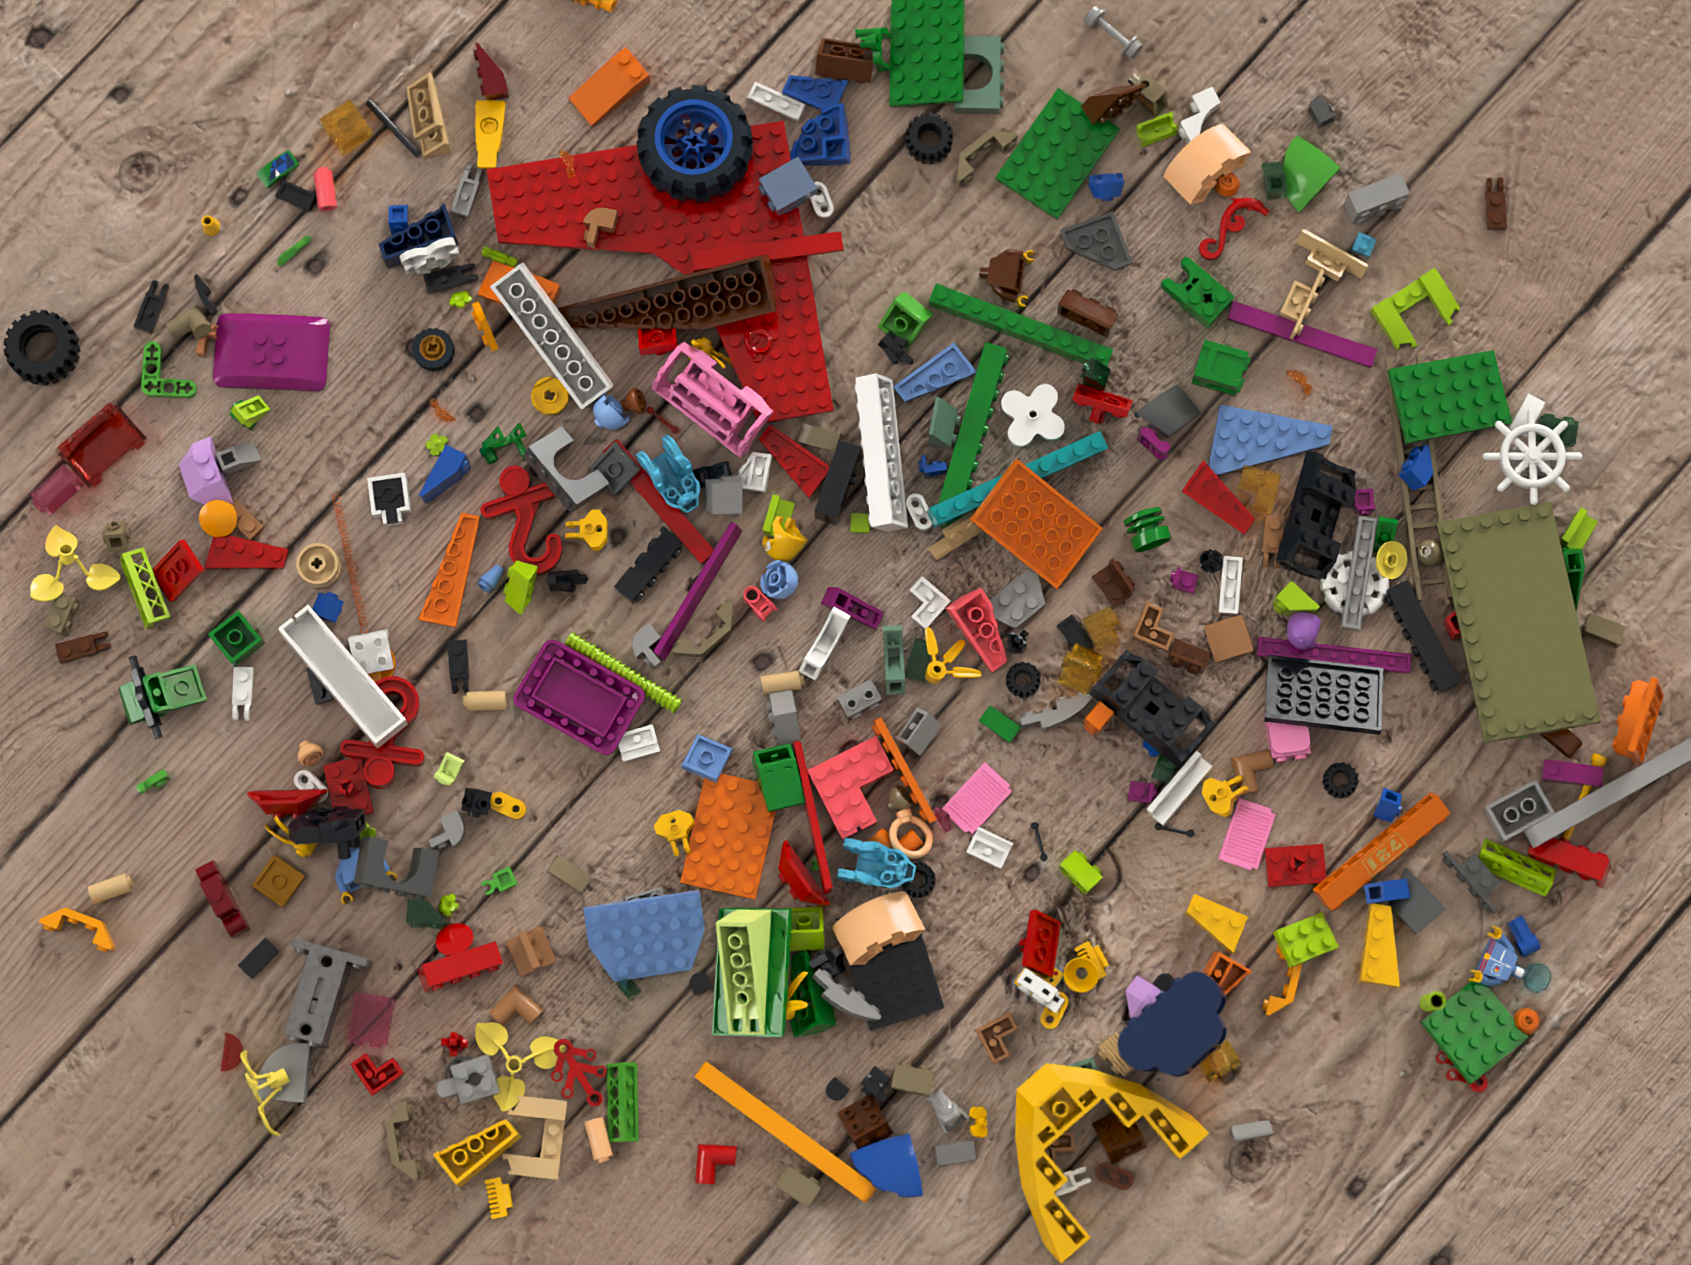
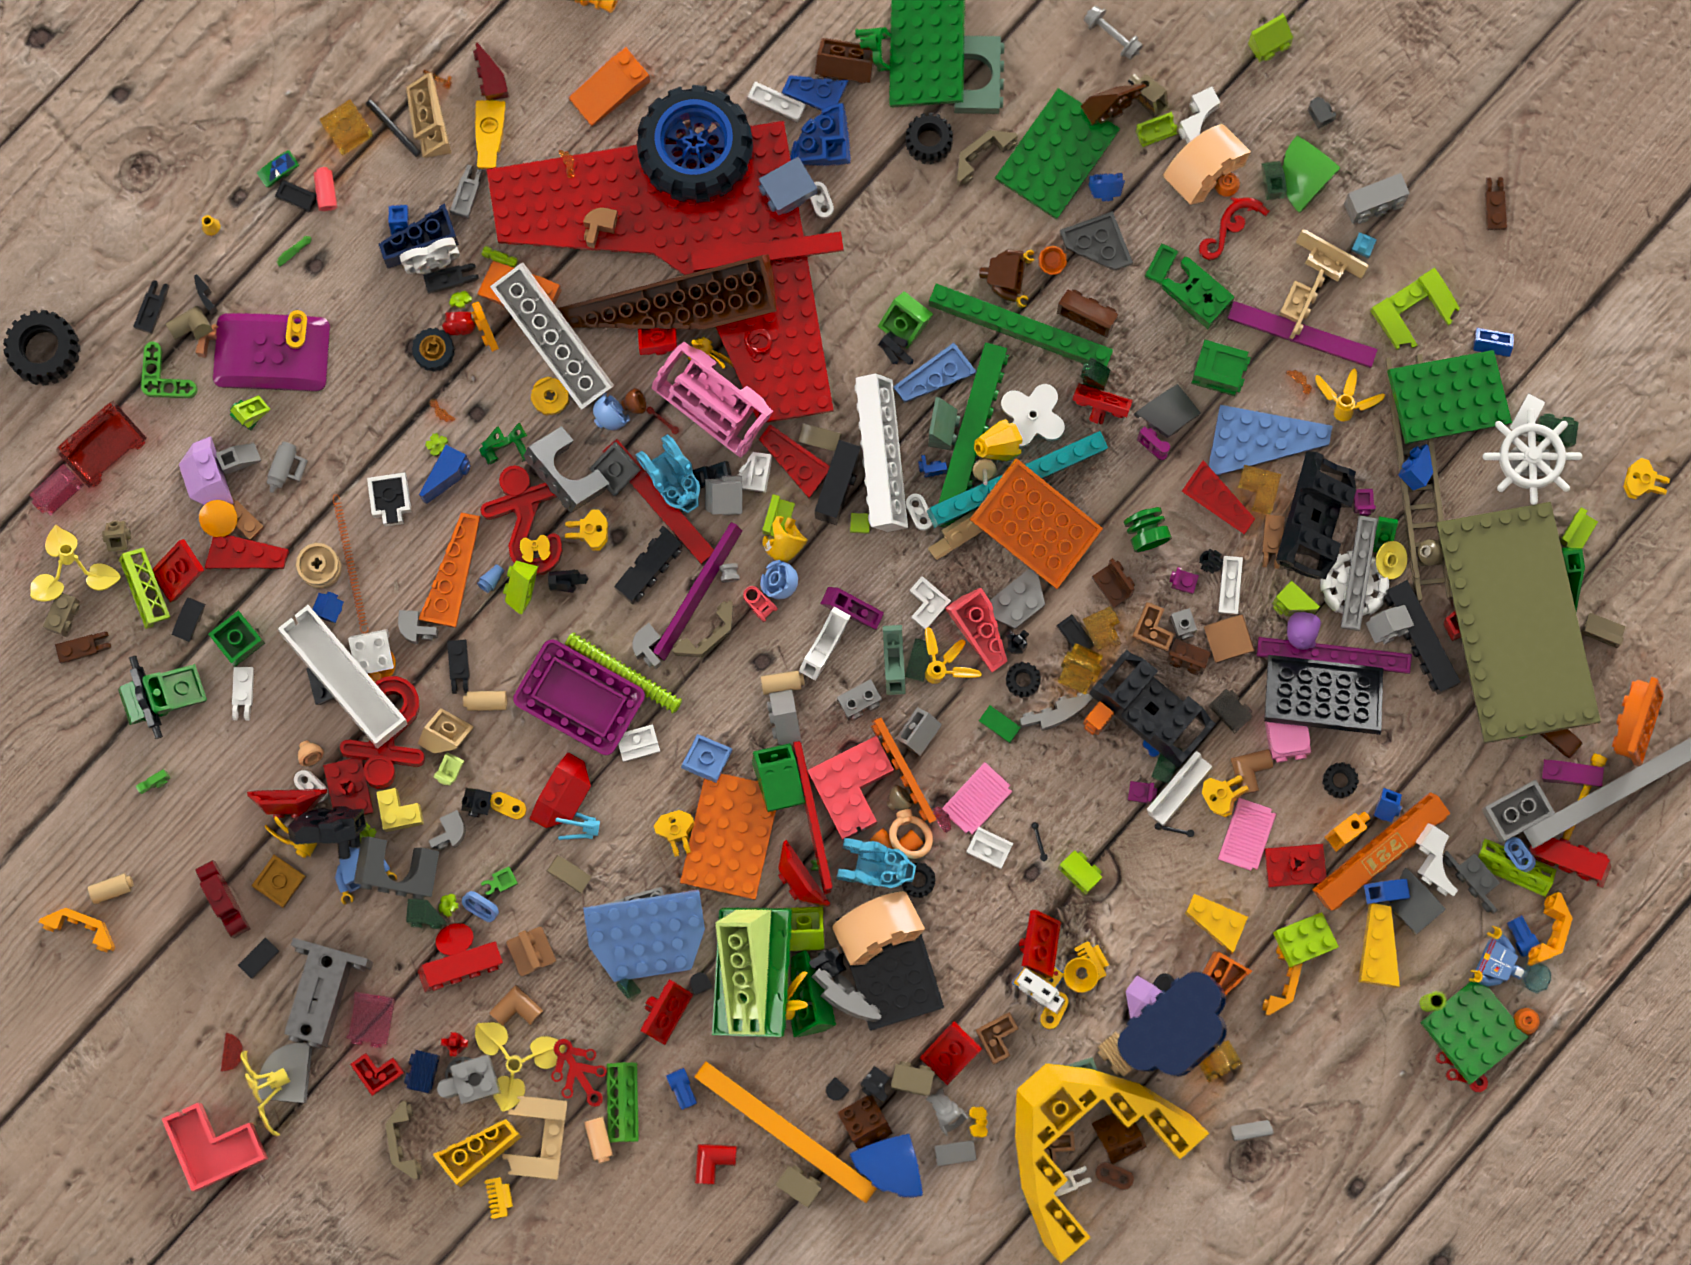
(188, 619): none -> black slope
(208, 1157): none -> coral piece
(282, 464): none -> light grey piece
(296, 330): none -> yellow plate
(397, 816): none -> light yellow brick
(410, 627): none -> light grey brick
(422, 1071): none -> dark blue brick
(444, 732): none -> tan slope
(446, 83): none -> clear orange piece
(458, 323): none -> red piece
(480, 906): none -> medium blue plate
(541, 545): none -> yellow piece
(562, 792): none -> red wedge
(590, 826): none -> medium azure plant
(665, 1011): none -> red plate
(680, 1085): none -> blue piece
(729, 572): none -> light grey wheel
(950, 1053): none -> red plate
(984, 470): none -> tan piece
(999, 442): none -> yellow cone
(1052, 260): none -> orange hair
(1161, 264): none -> green tile
(1183, 624): none -> light grey brick
(1231, 710): none -> clear smoke brick
(1271, 38): none -> lime slope
(1345, 403): none -> yellow plant
(1347, 830): none -> light orange torso
(1390, 624): none -> light grey brick
(1432, 843): none -> white arch
(1493, 340): none -> blue slope
(1521, 855): none -> medium blue plate
(1557, 909): none -> light orange slope
(1644, 480): none -> yellow hinge

